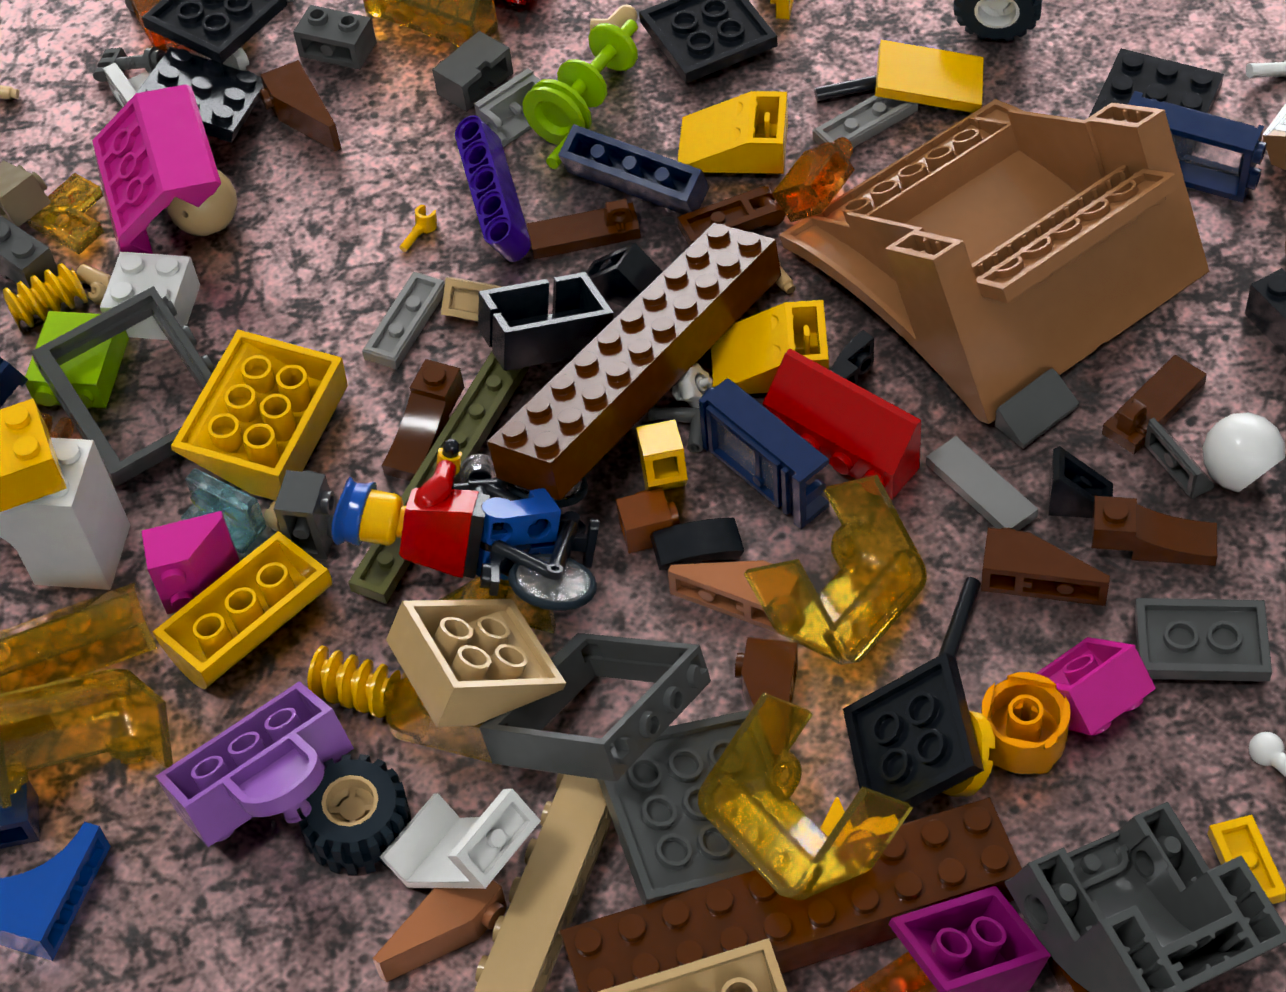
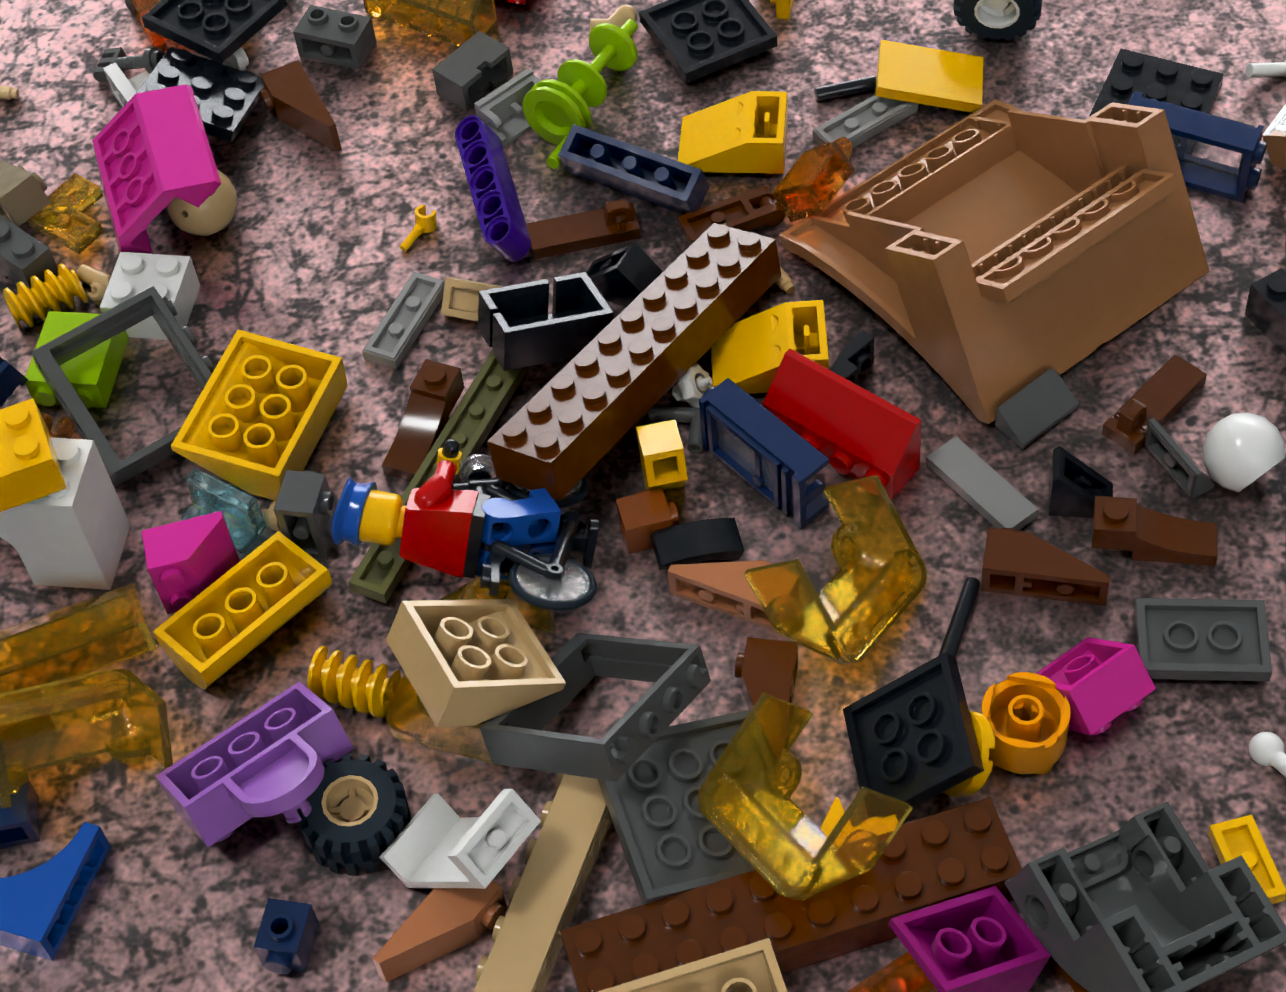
(286, 936): none -> dark blue brick

